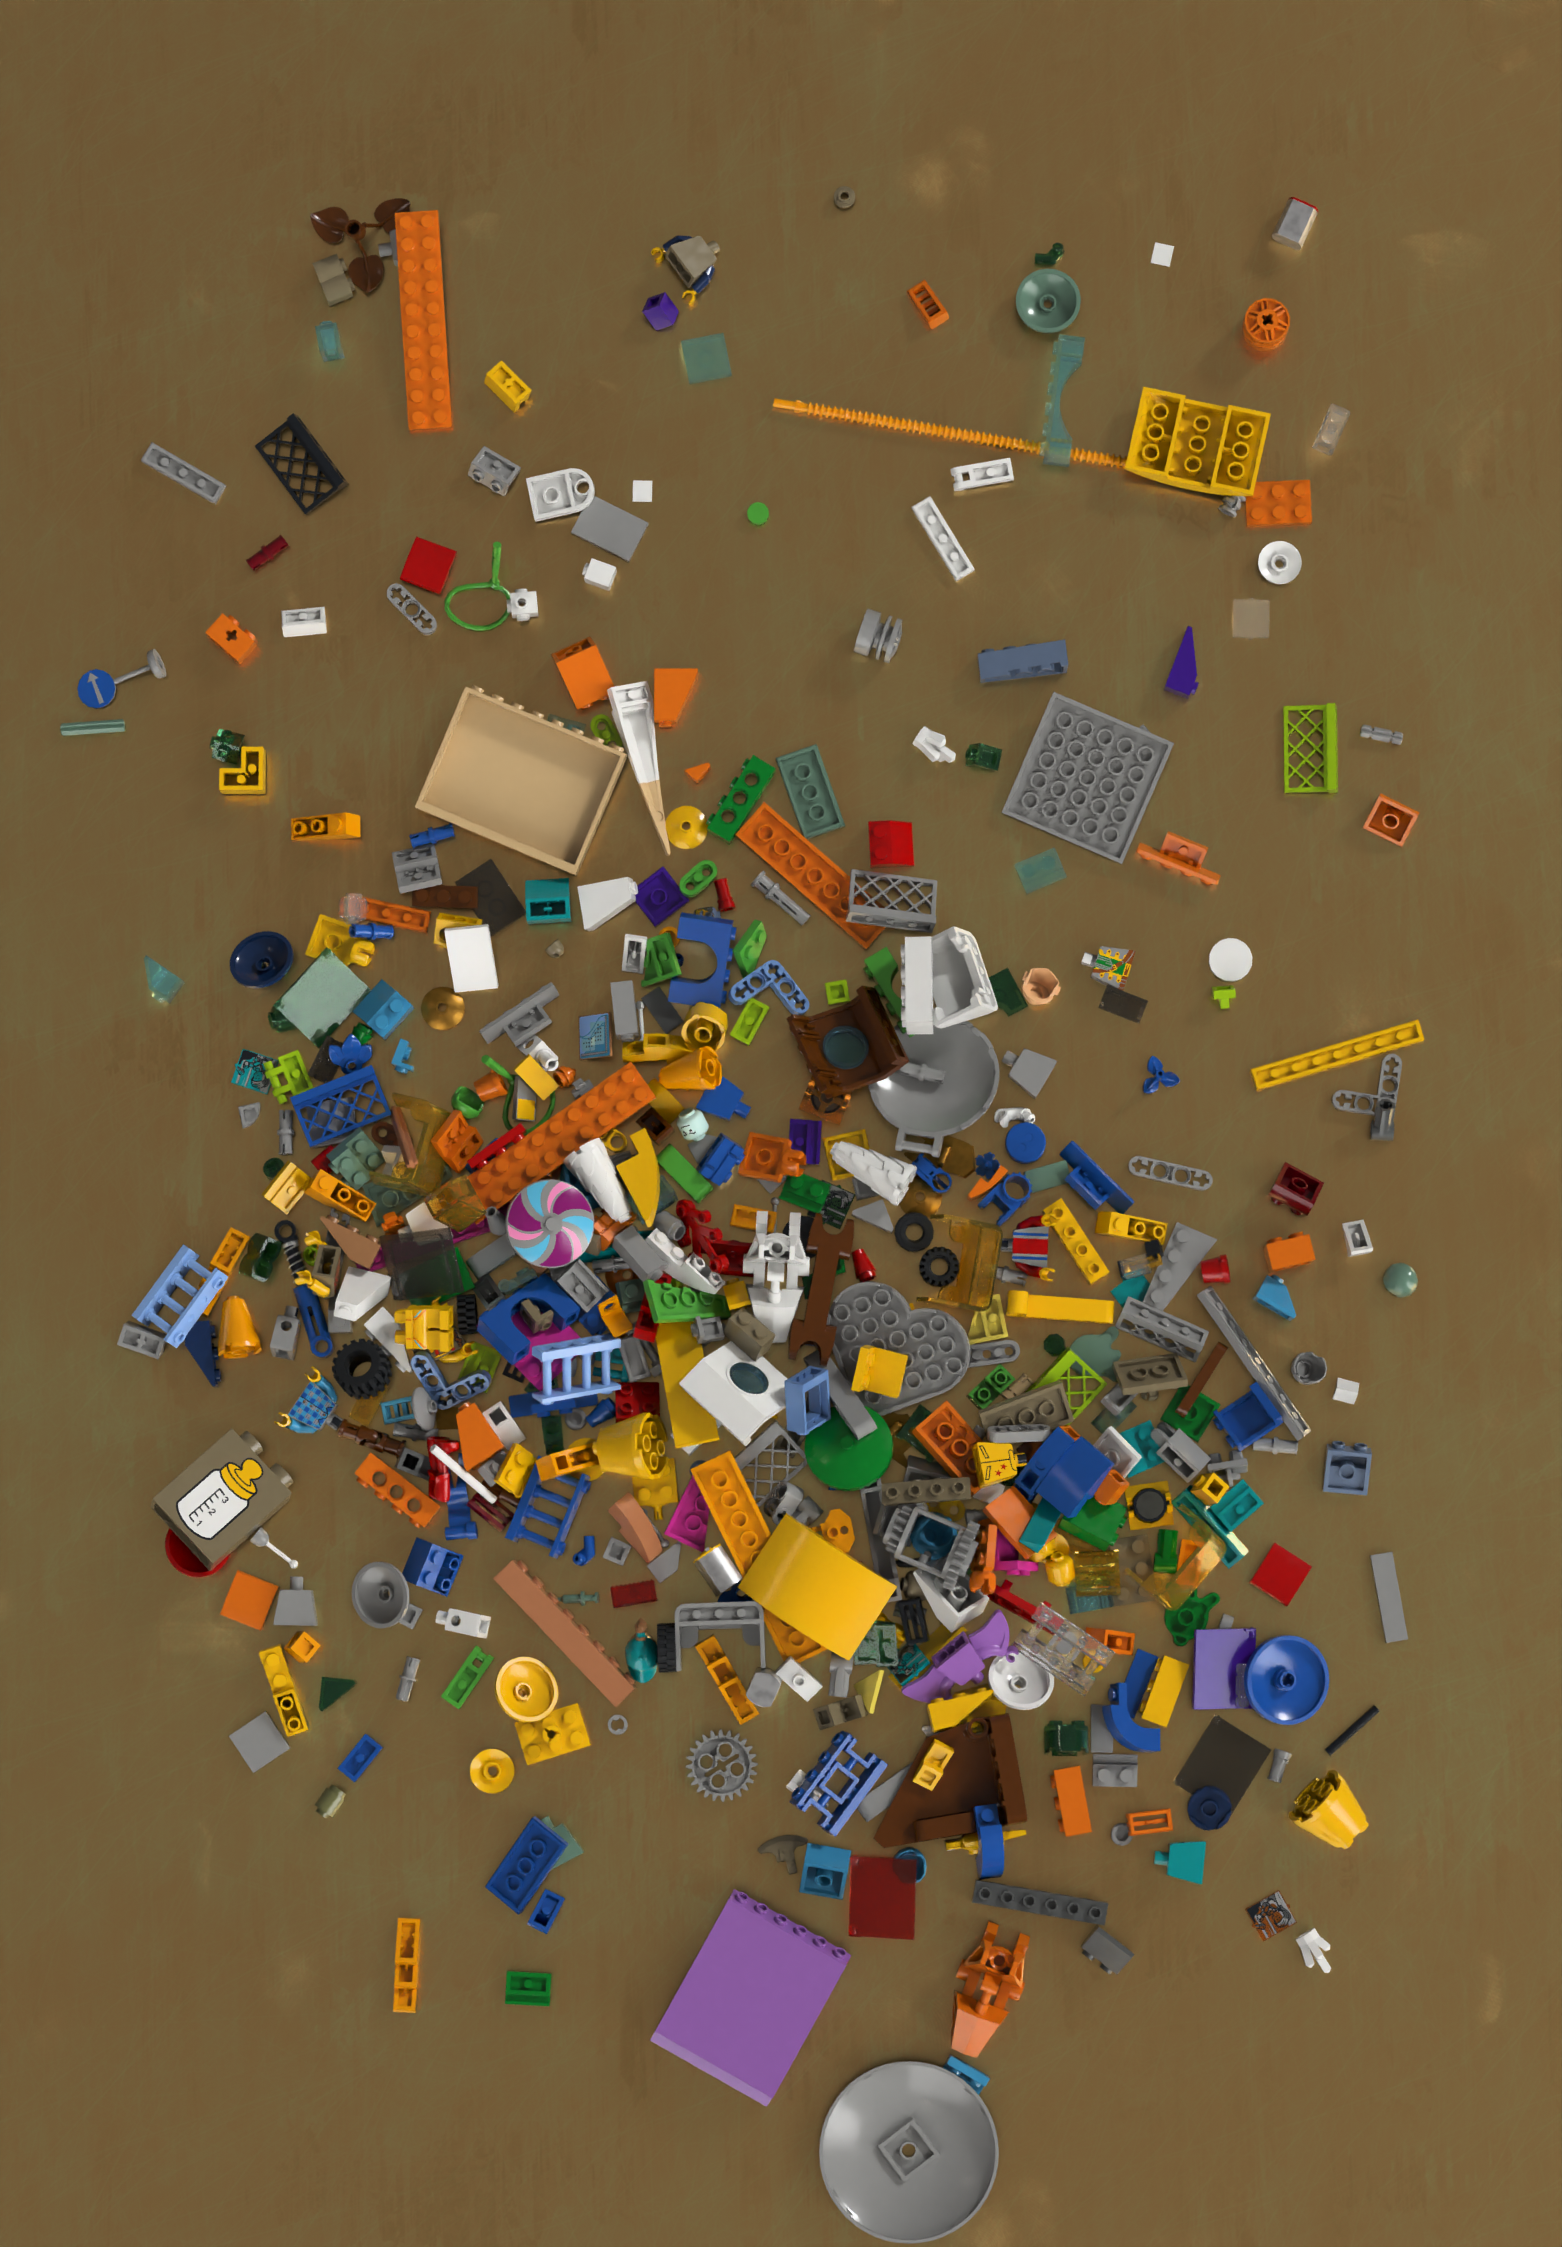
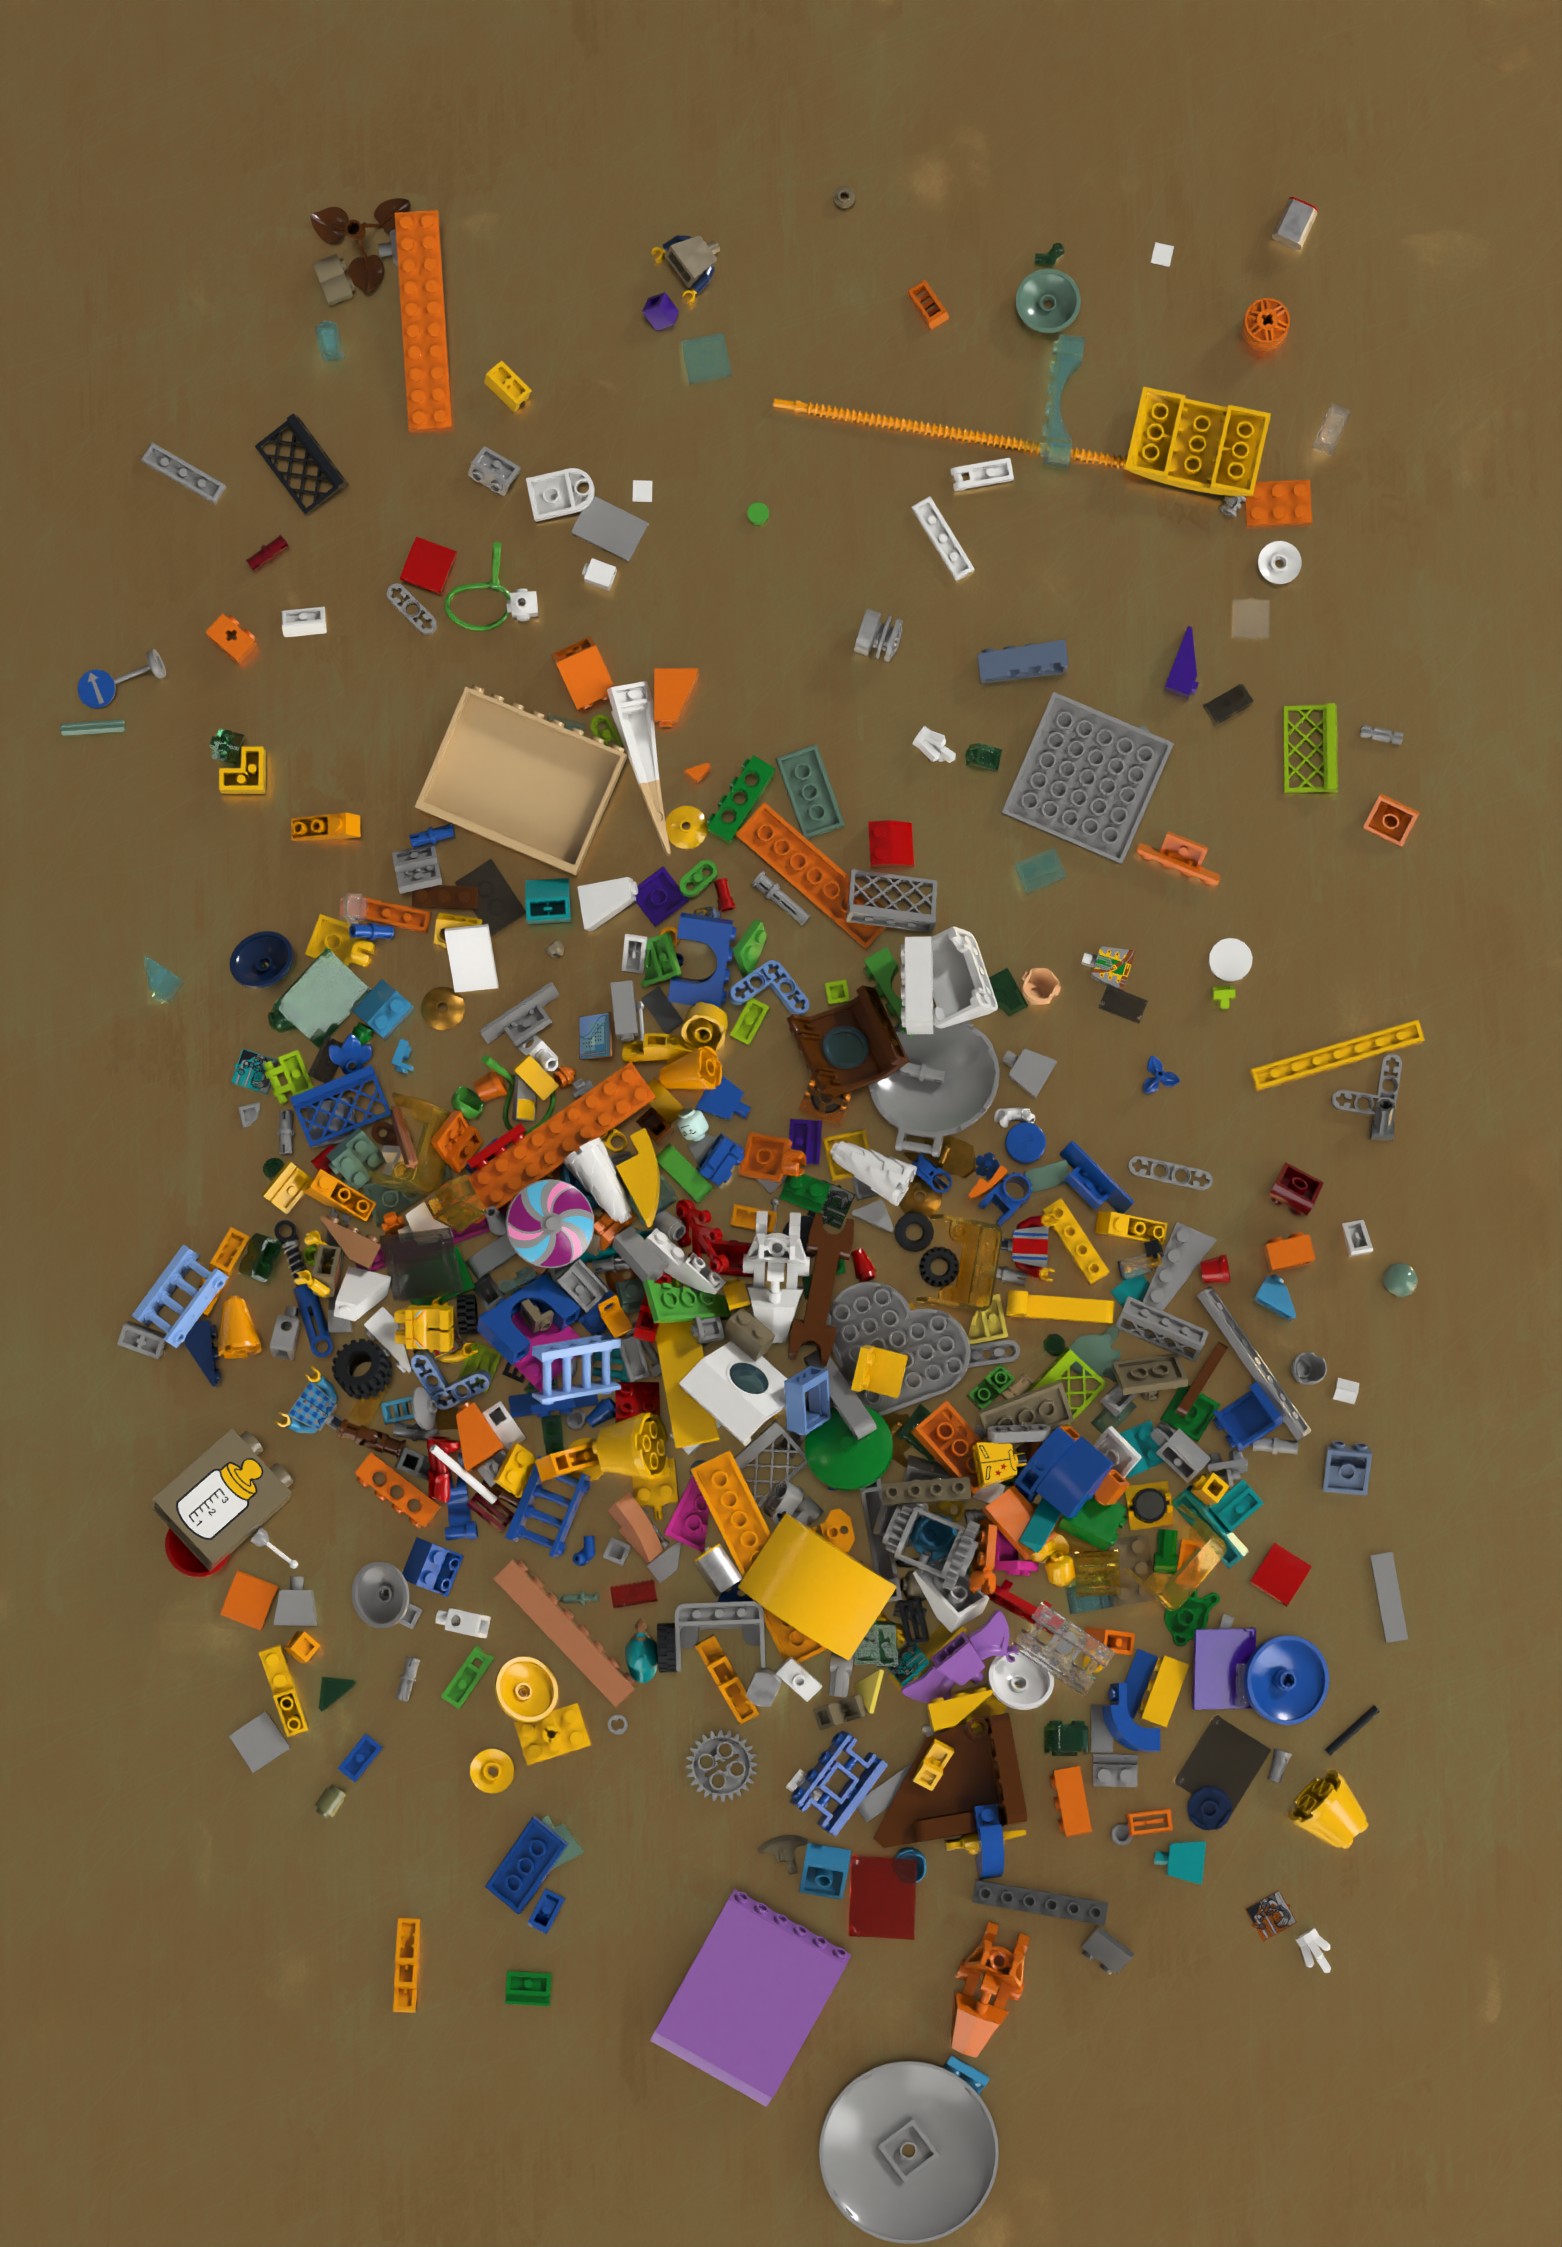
(1228, 704): none -> clear smoke hinge

